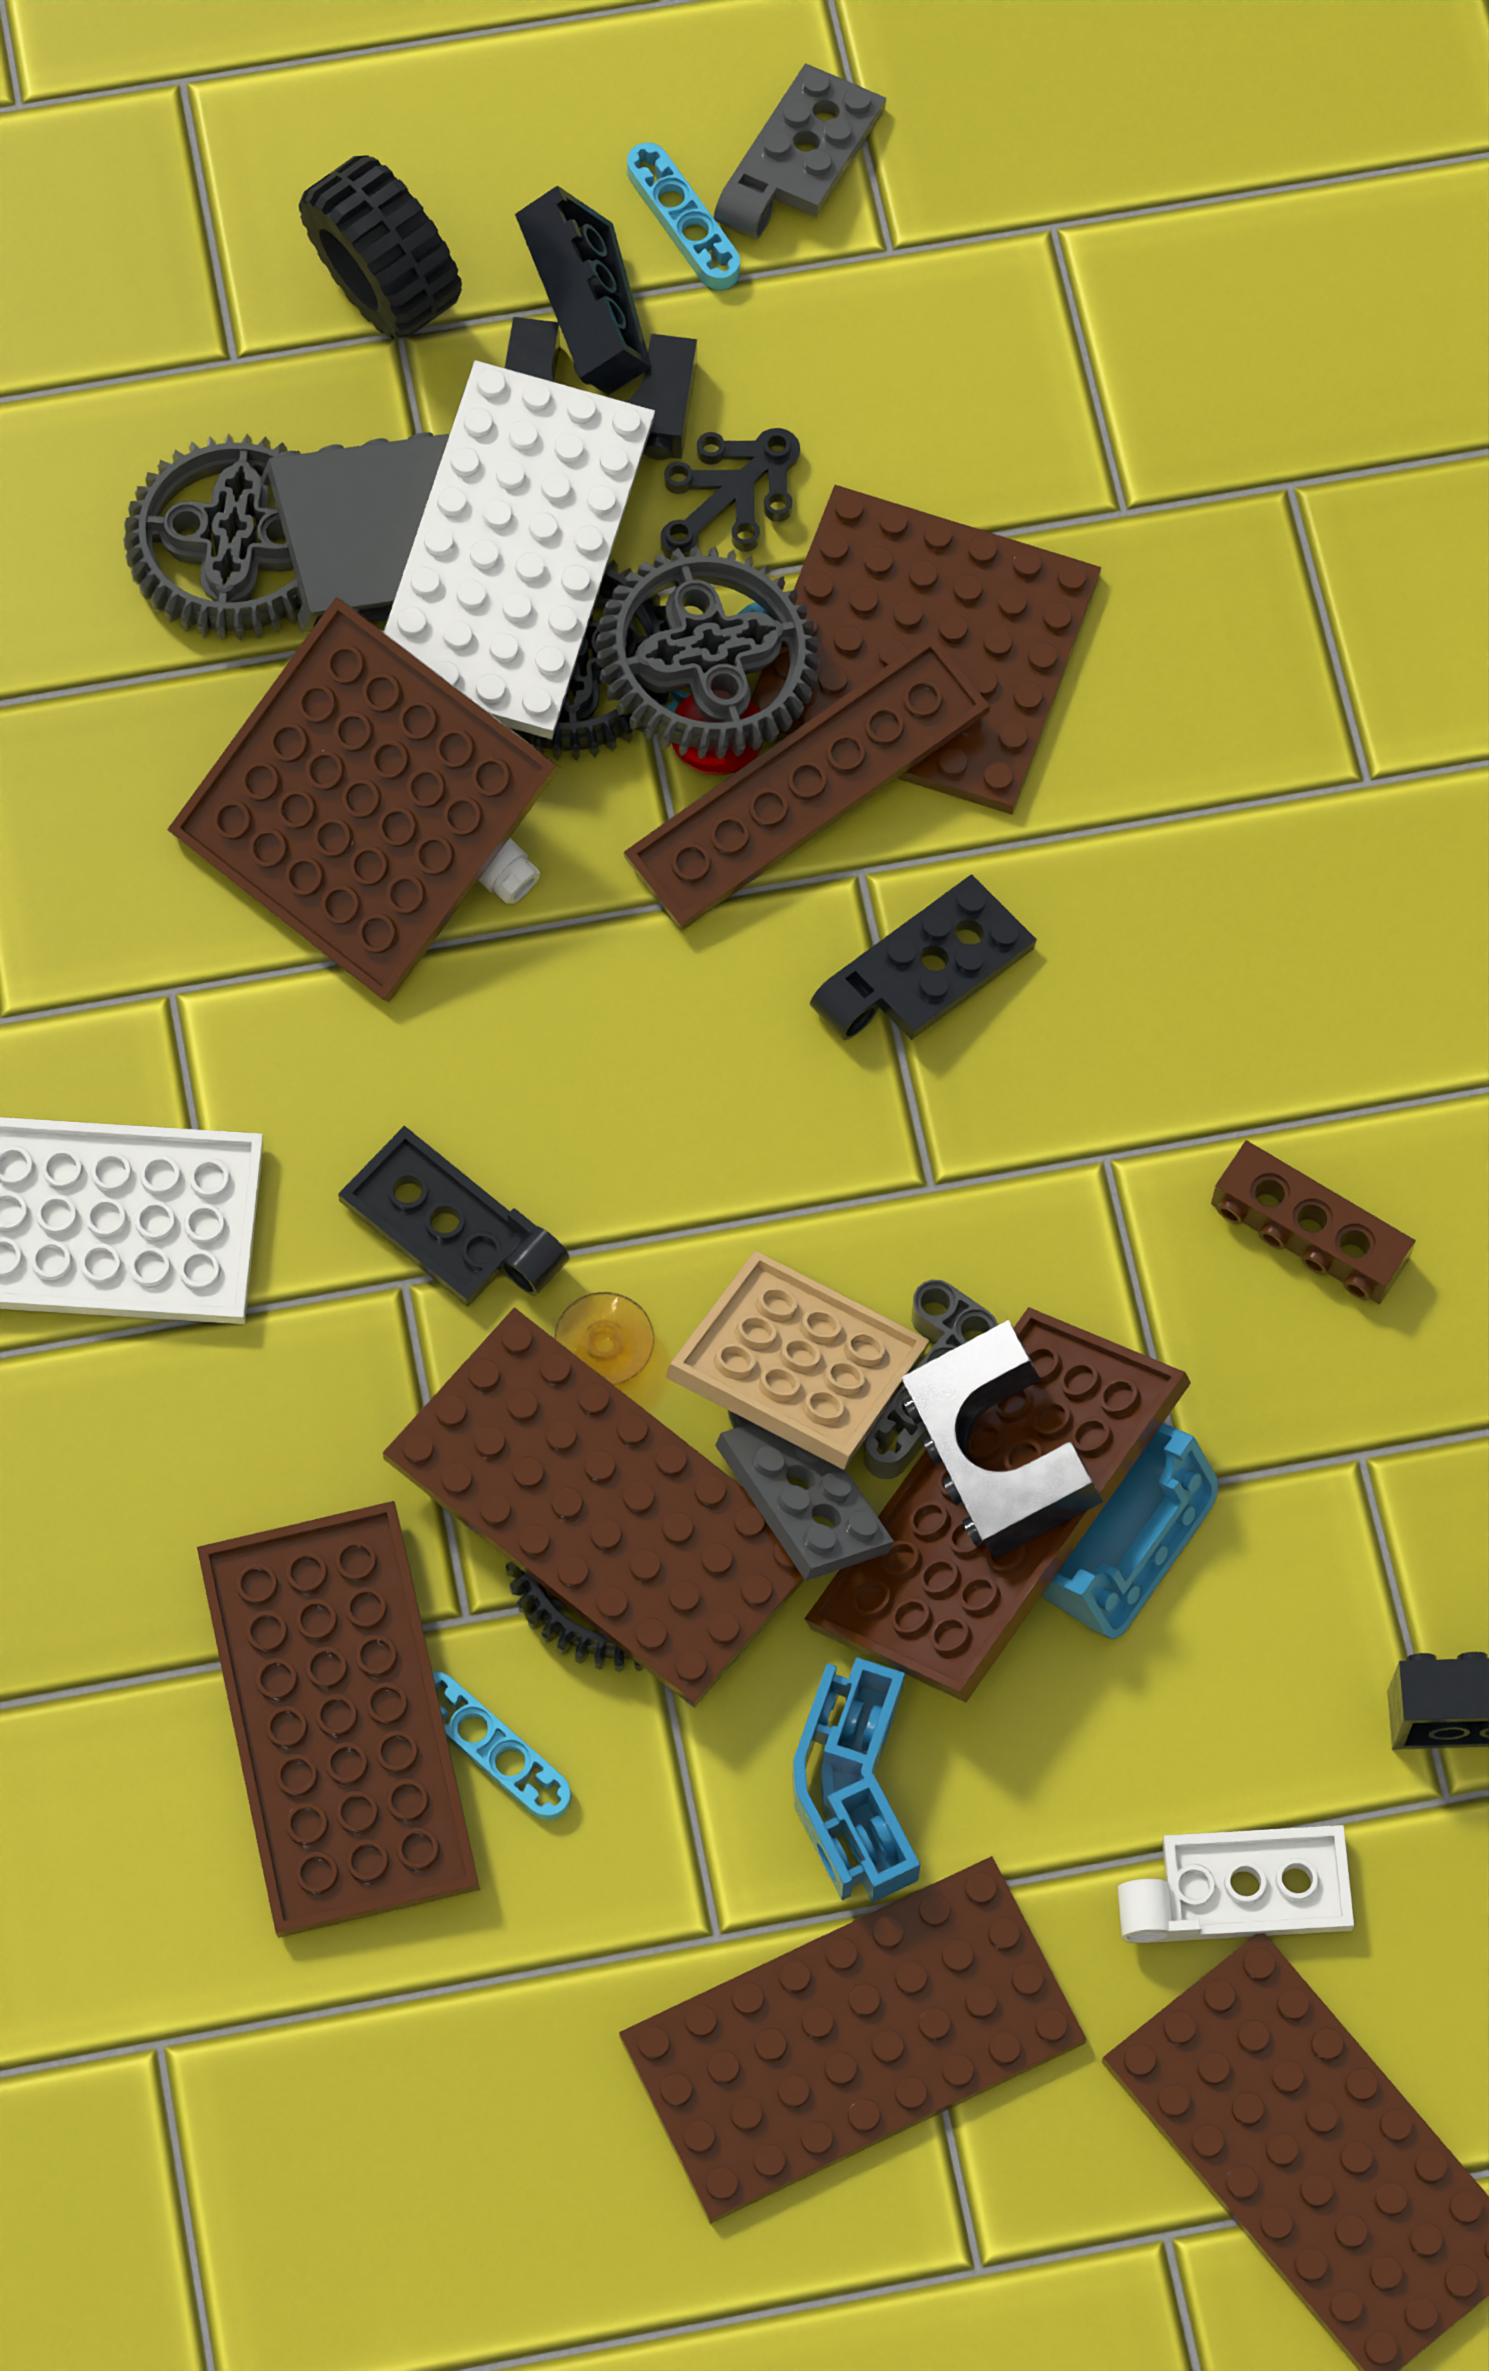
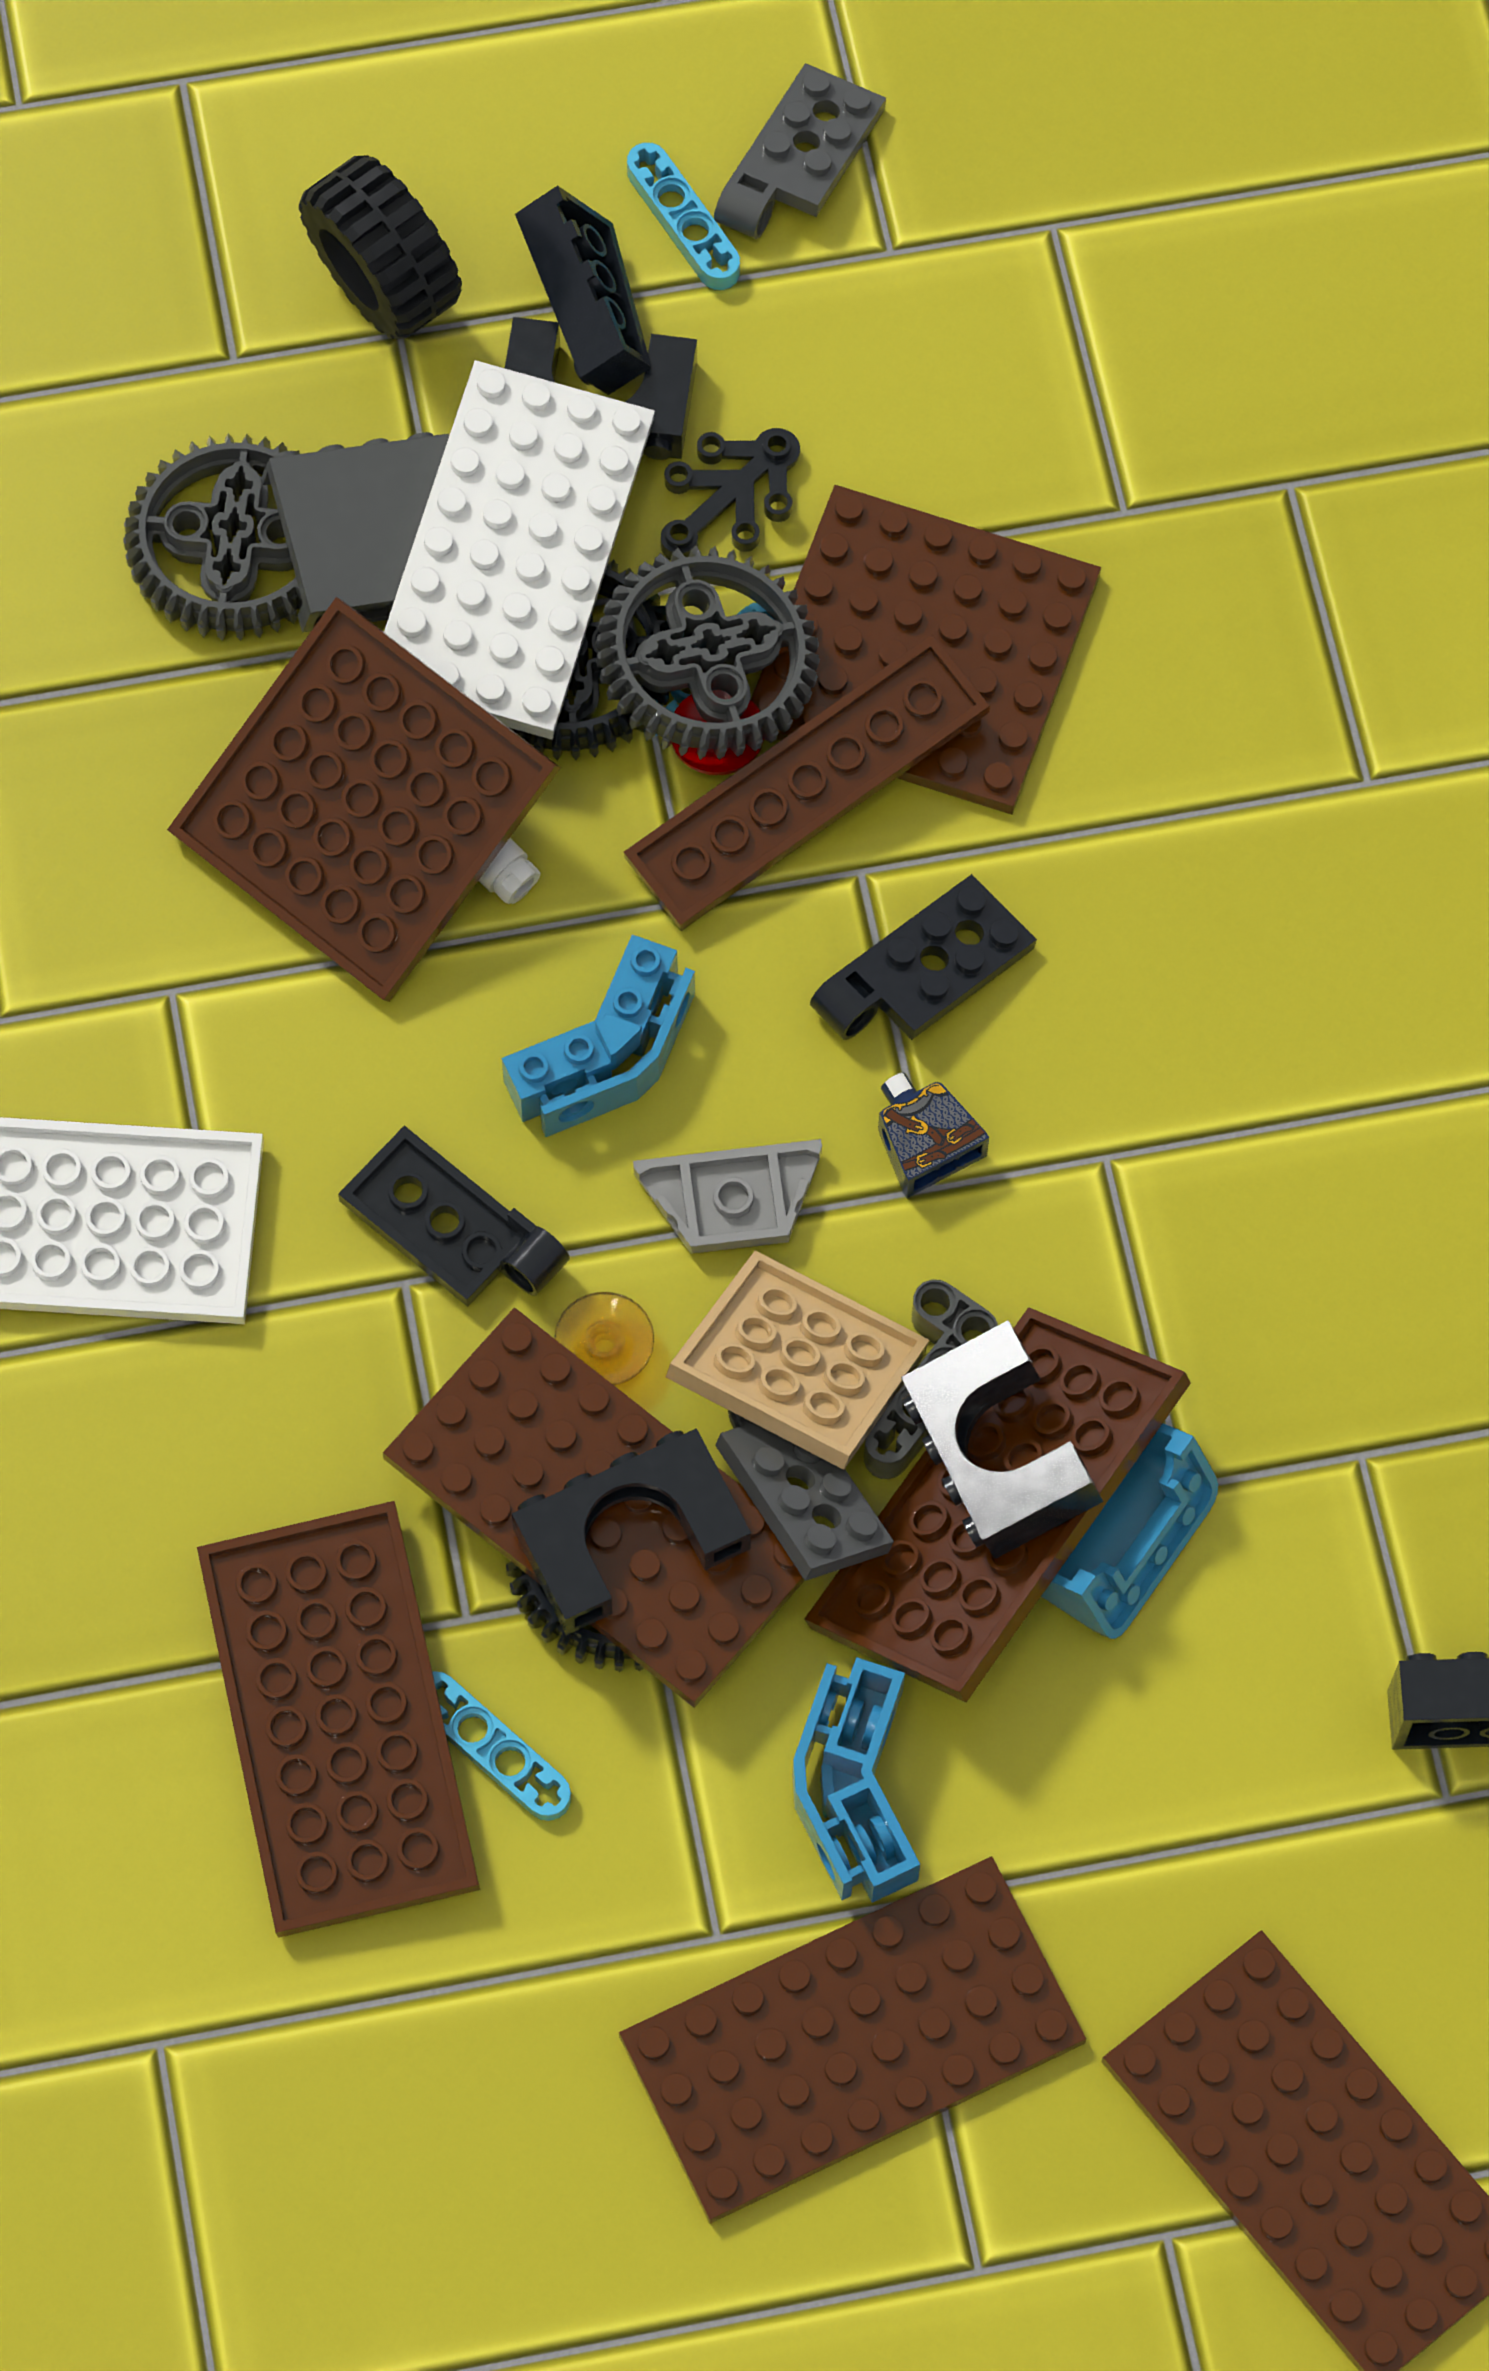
(571, 1073): none -> dark azure brick
(673, 1475): none -> black arch
(732, 1194): none -> light grey wing
(927, 1134): none -> torso
(1202, 1905): white hinge -> none
(1302, 1198): reddish brown brick -> none

